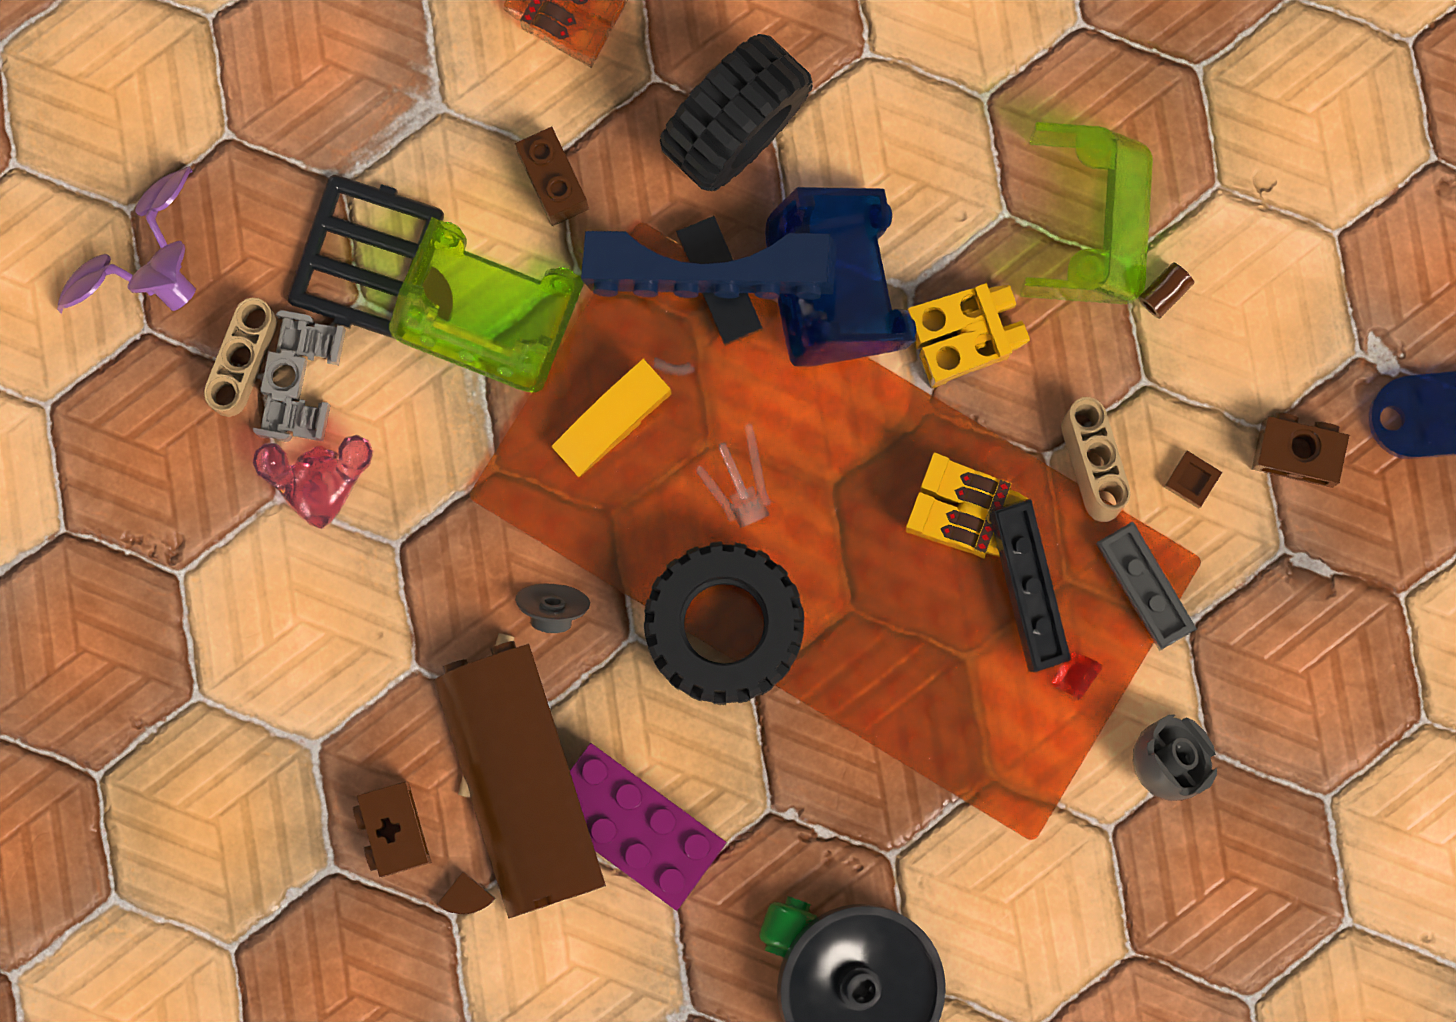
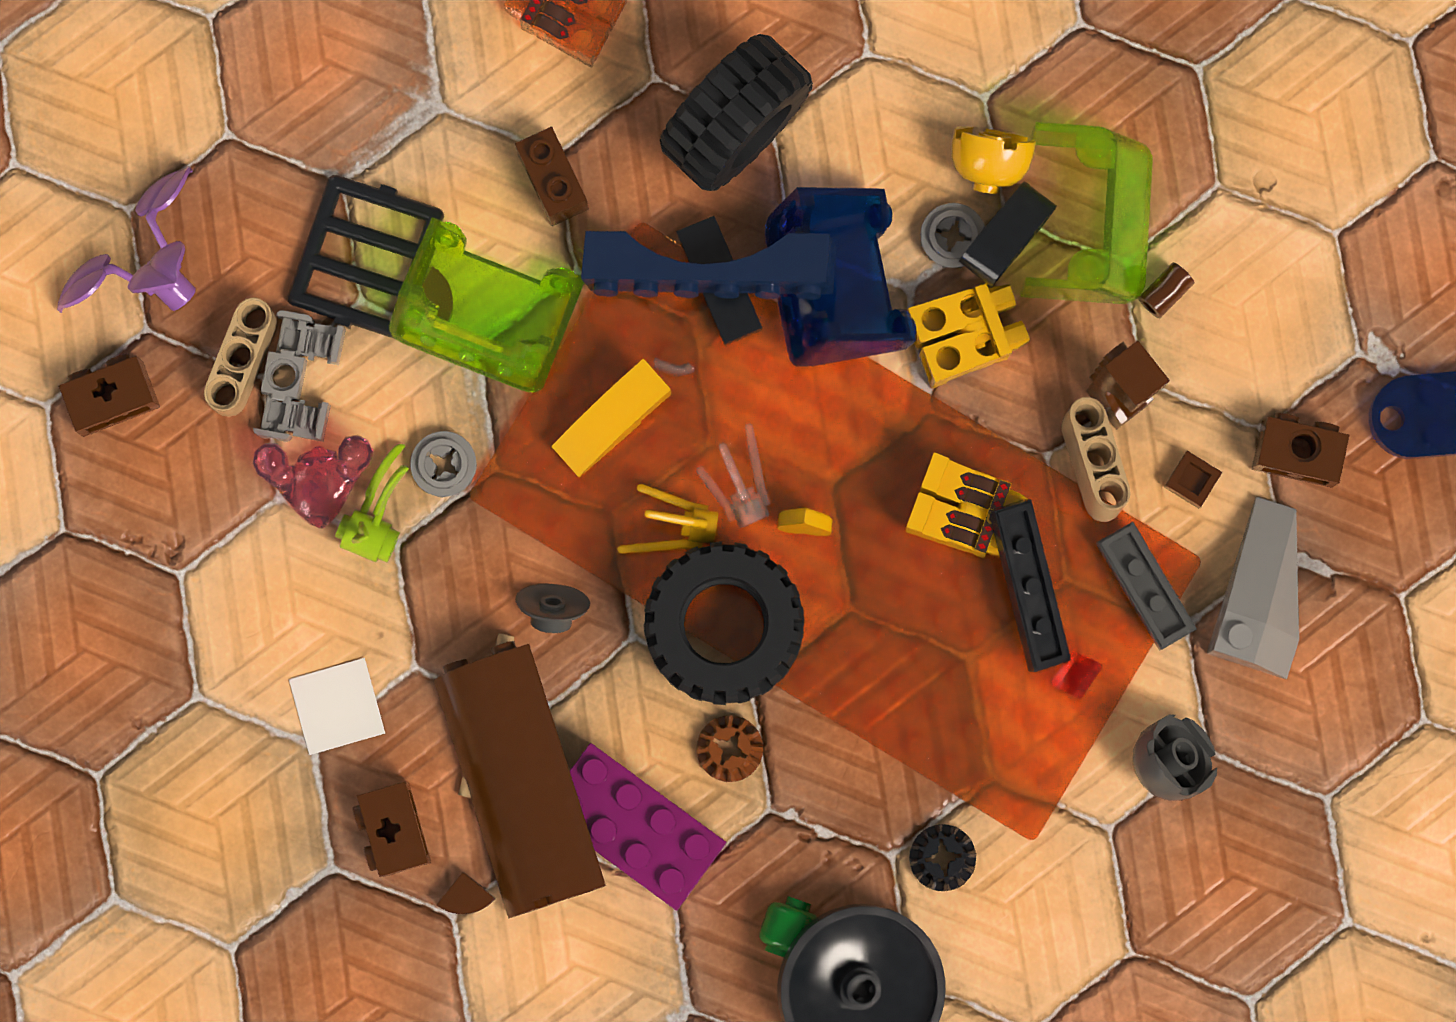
(131, 398): none -> reddish brown brick
(337, 706): none -> white sticker
(367, 534): none -> lime plant
(440, 445): none -> light grey gear
(698, 524): none -> yellow plant
(736, 767): none -> dark orange gear
(804, 522): none -> yellow tile
(930, 873): none -> black gear
(941, 220): none -> light grey gear
(991, 157): none -> yellow cylinder
(1007, 233): none -> black beam
(1126, 382): none -> reddish brown arch
(1261, 601): none -> light grey wedge

